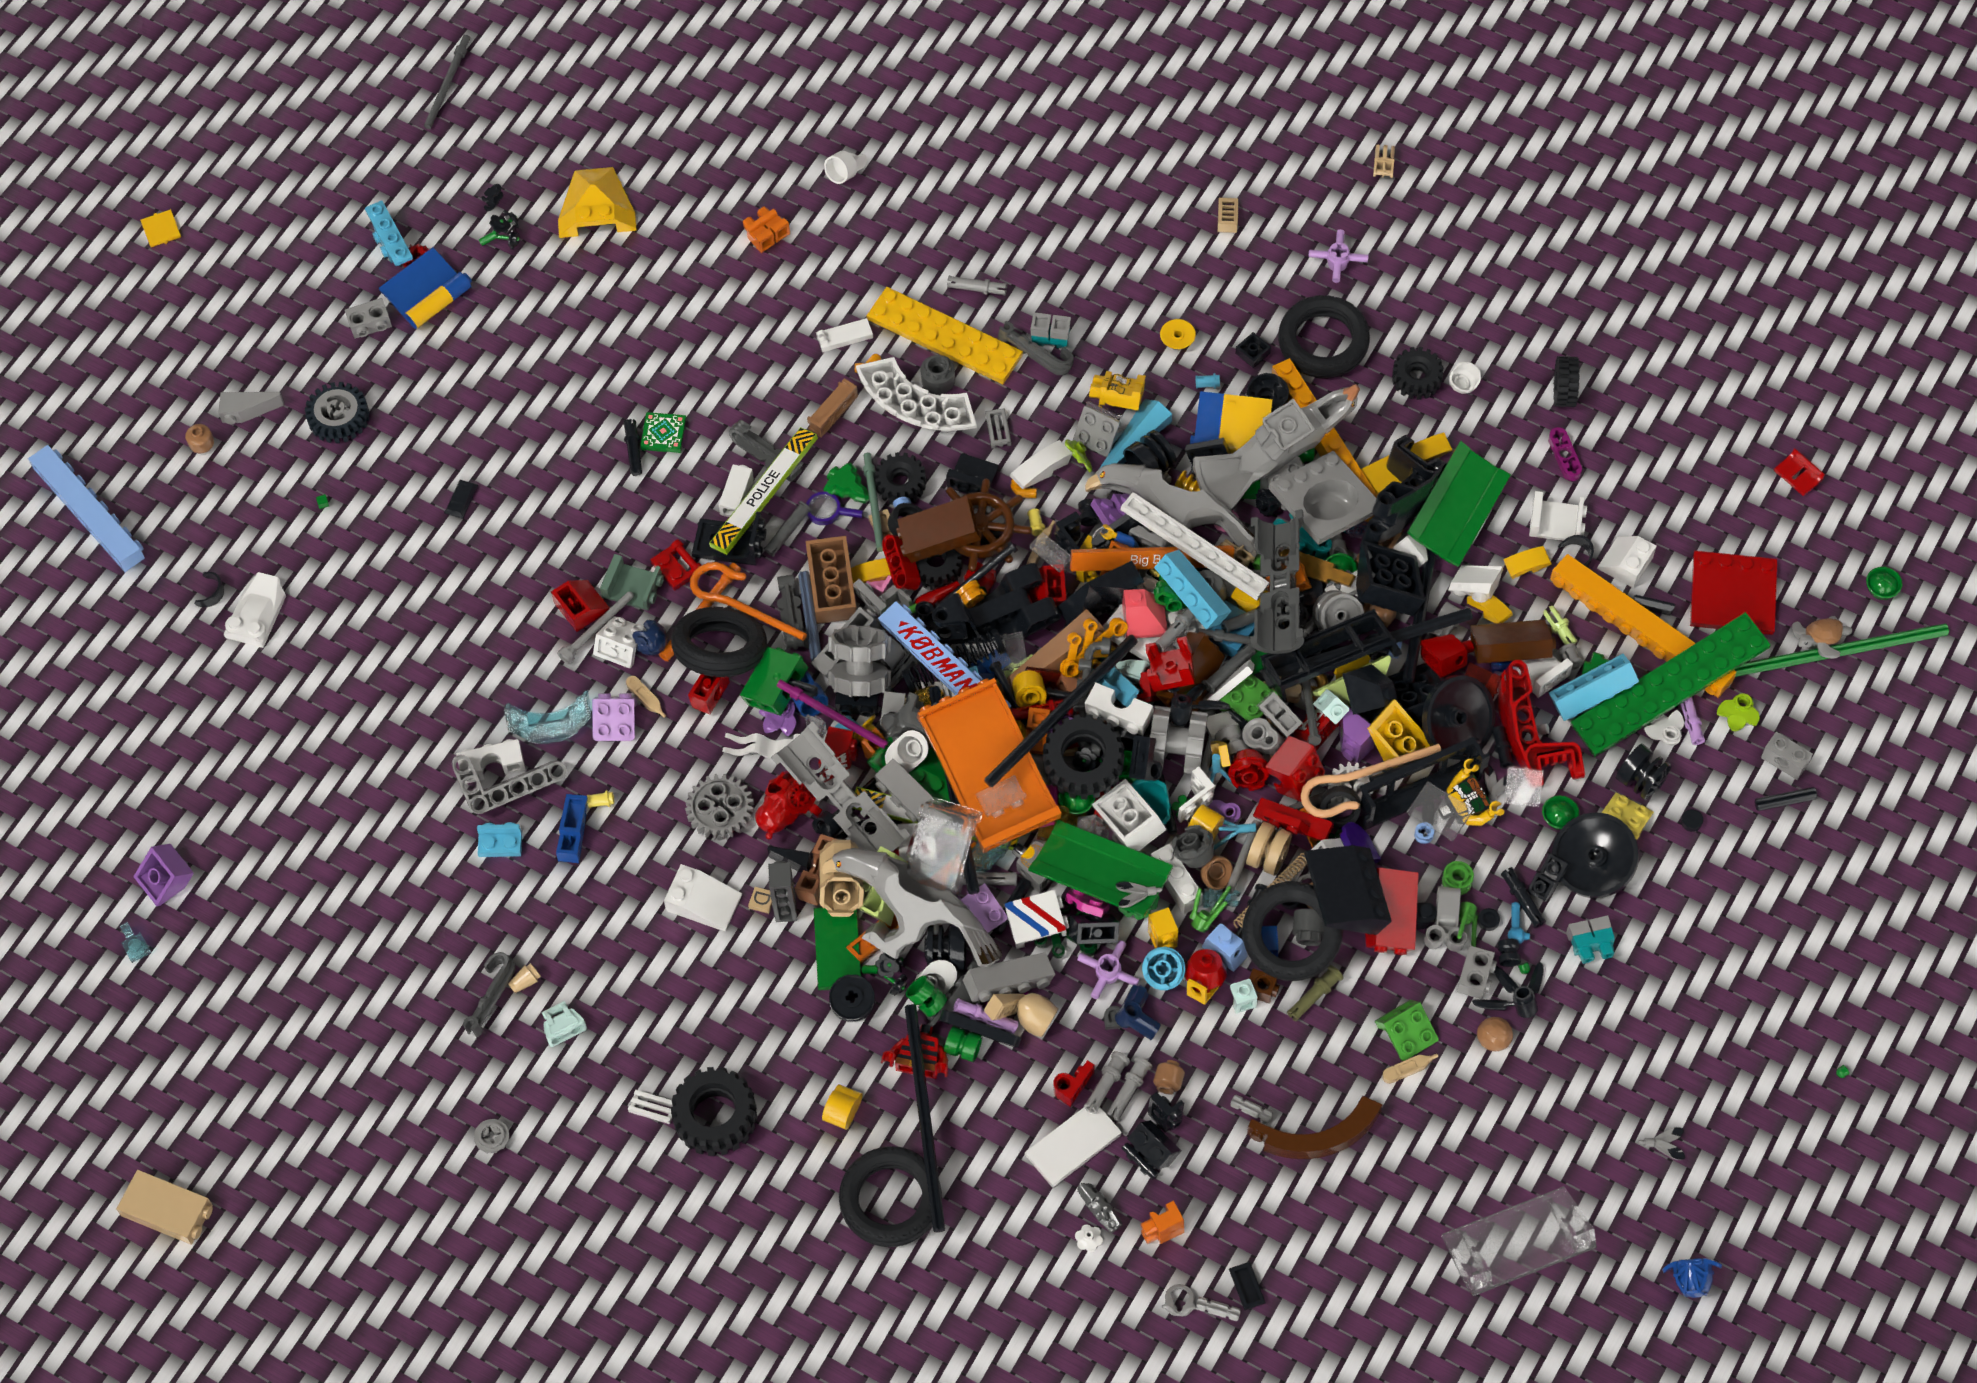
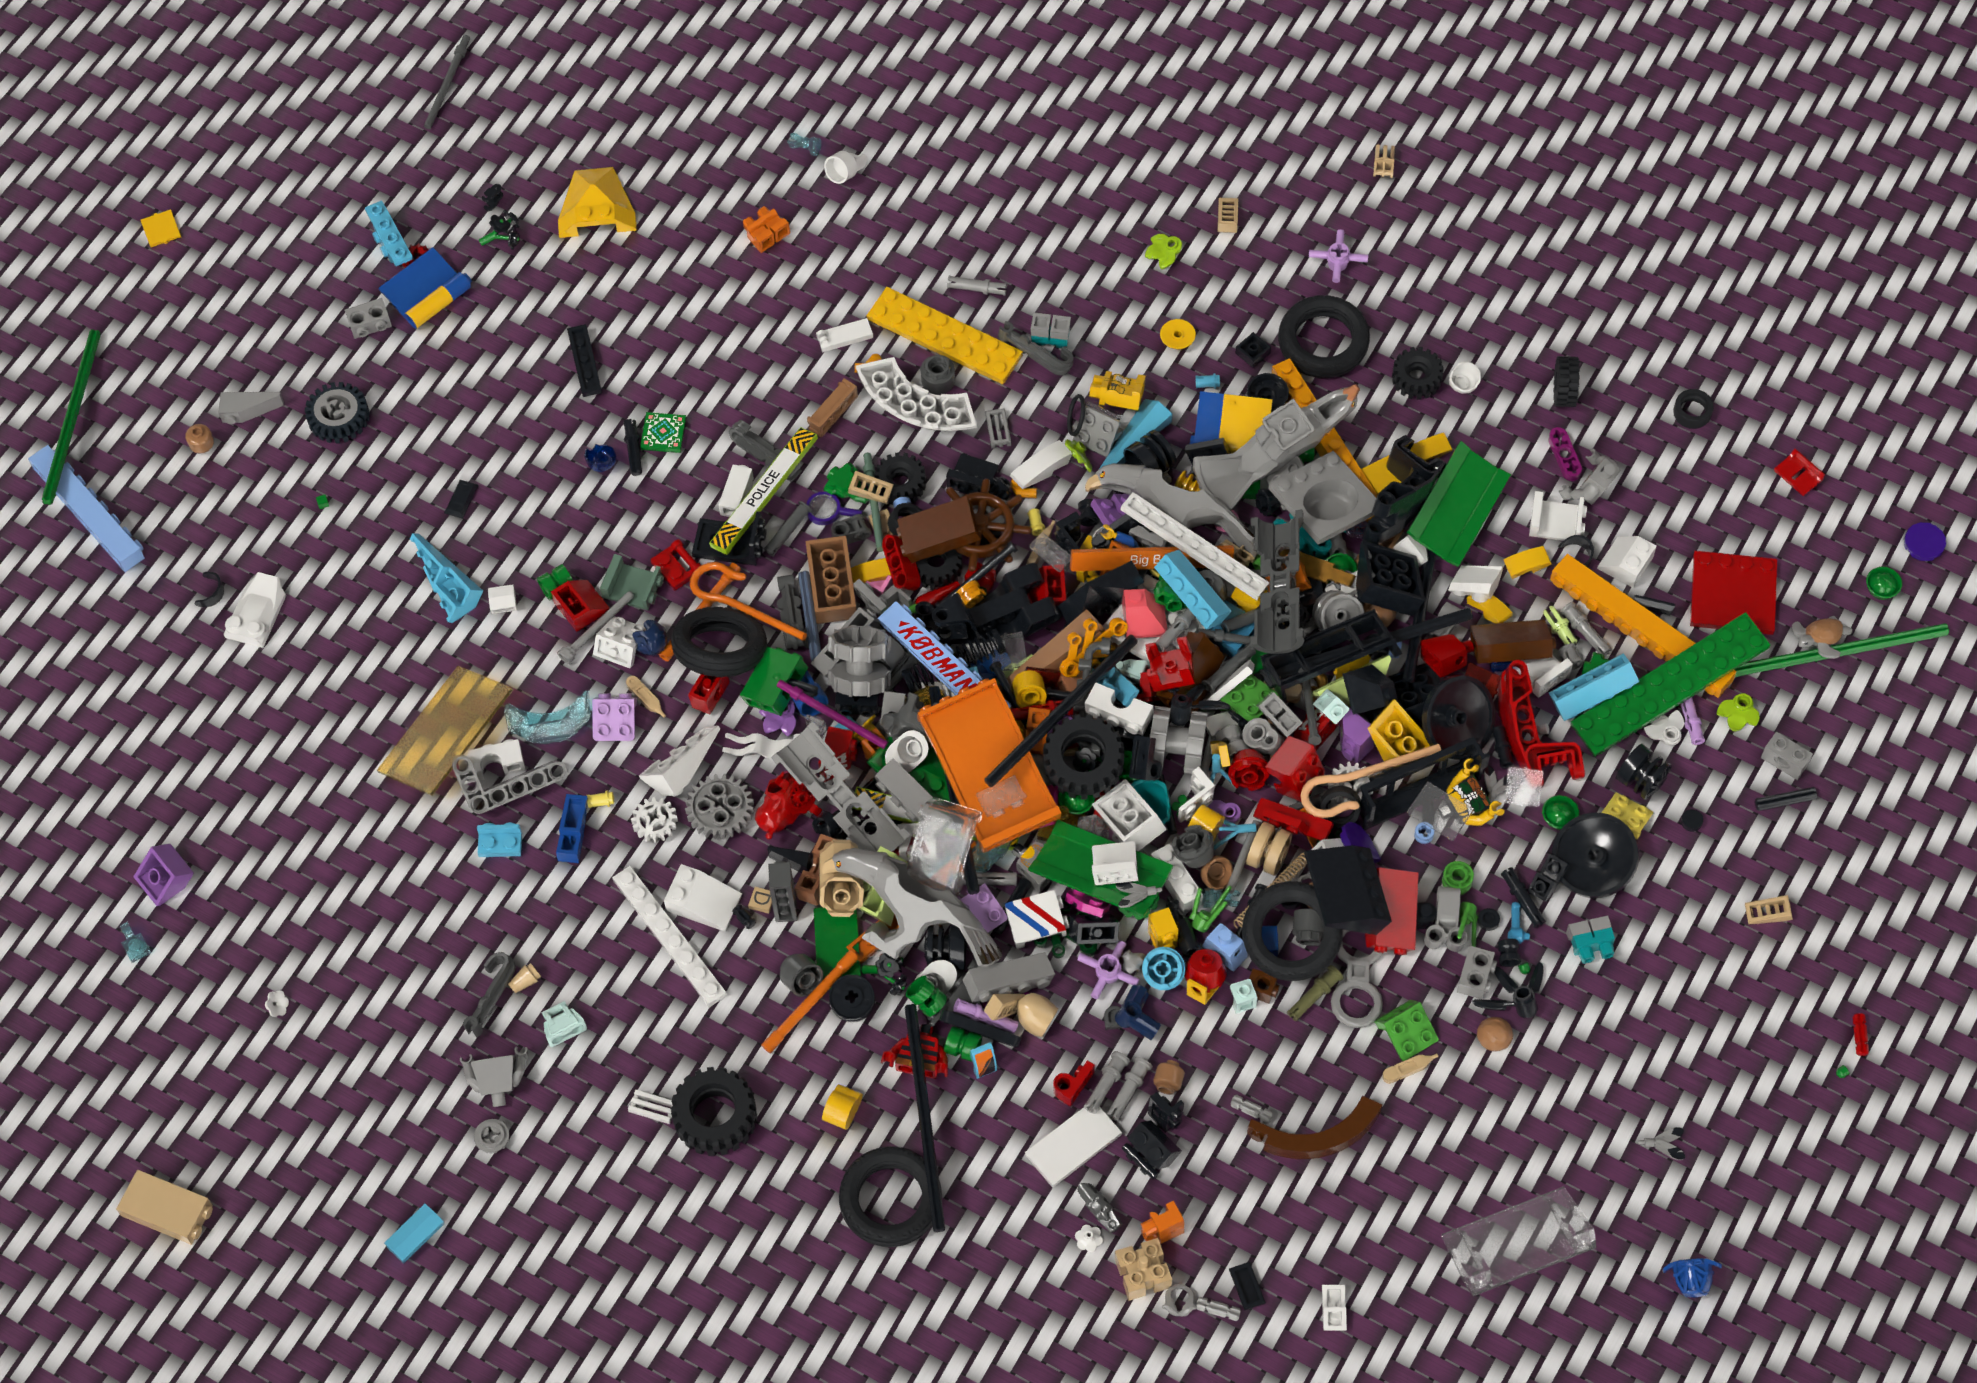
(71, 417): none -> green axle
(276, 1003): none -> white plant
(414, 1233): none -> medium azure piece
(444, 730): none -> clear yellow piece
(454, 588): none -> medium azure wedge
(495, 1074): none -> light grey torso
(502, 599): none -> white piece
(549, 582): none -> green wheel
(584, 360): none -> black plate
(600, 457): none -> clear blue hair
(650, 812): none -> white gear
(669, 936): none -> white plate
(677, 770): none -> white wedge
(744, 916): none -> black piece
(778, 1035): none -> orange piece
(800, 974): none -> dark grey piece
(813, 144): none -> clear light blue piece
(851, 529): none -> dark grey piece
(860, 492): none -> tan slope
(983, 1060): none -> slope
(1000, 487): none -> black gear
(1070, 412): none -> black tyre
(1114, 863): none -> white bracket
(1132, 961): none -> light grey piece
(1143, 1269): none -> tan brick
(1161, 250): none -> lime plate
(1186, 937): none -> black wheel
(1334, 1308): none -> white slope
(1357, 979): none -> light grey bar
(1580, 623): none -> light grey pin
(1596, 482): none -> light grey torso
(1698, 396): none -> black tyre
(1776, 902): none -> tan slope
(1860, 1034): none -> red axle
(1924, 541): none -> dark purple tile

